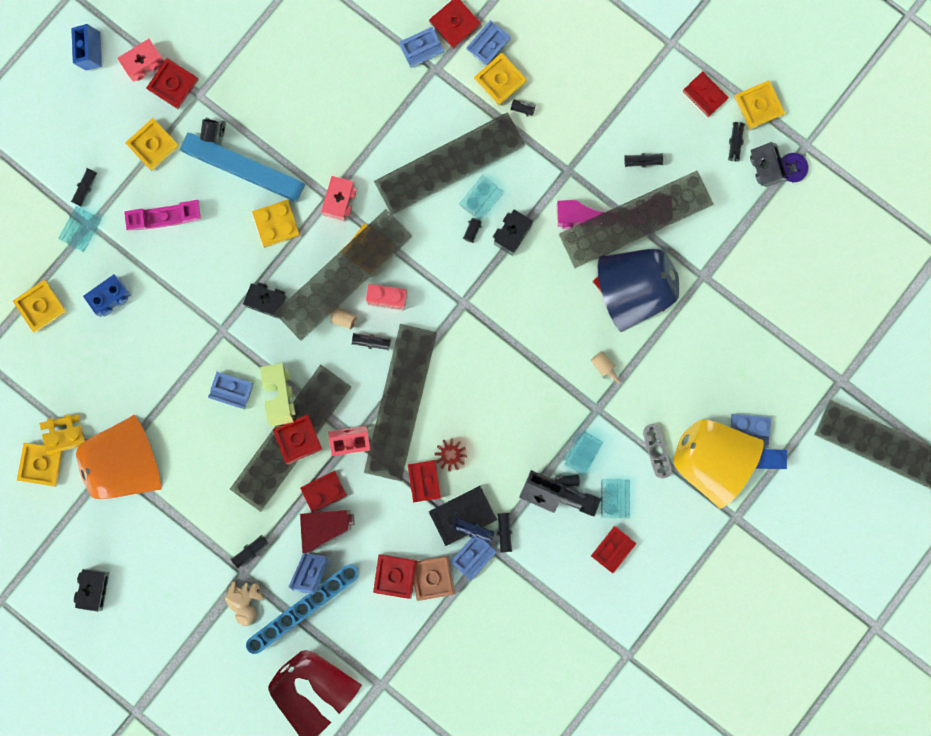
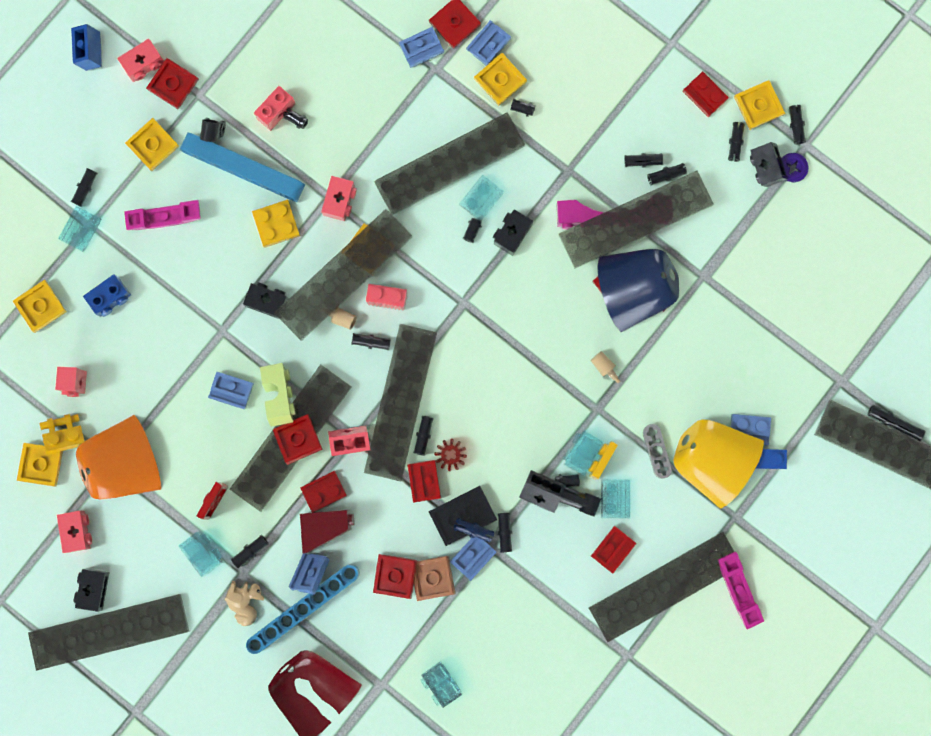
(71, 381): none -> coral brick
(71, 521): none -> coral brick
(108, 632): none -> clear smoke plate
(201, 553): none -> clear light blue brick
(212, 500): none -> red plate
(274, 107): none -> coral brick
(295, 118): none -> black pin
(423, 435): none -> black pin
(441, 684): none -> clear light blue brick
(605, 453): none -> yellow plate
(661, 588): none -> clear smoke plate
(666, 174): none -> black pin
(739, 590): none -> dark pink slope
(797, 124): none -> black pin
(888, 418): none -> black pin

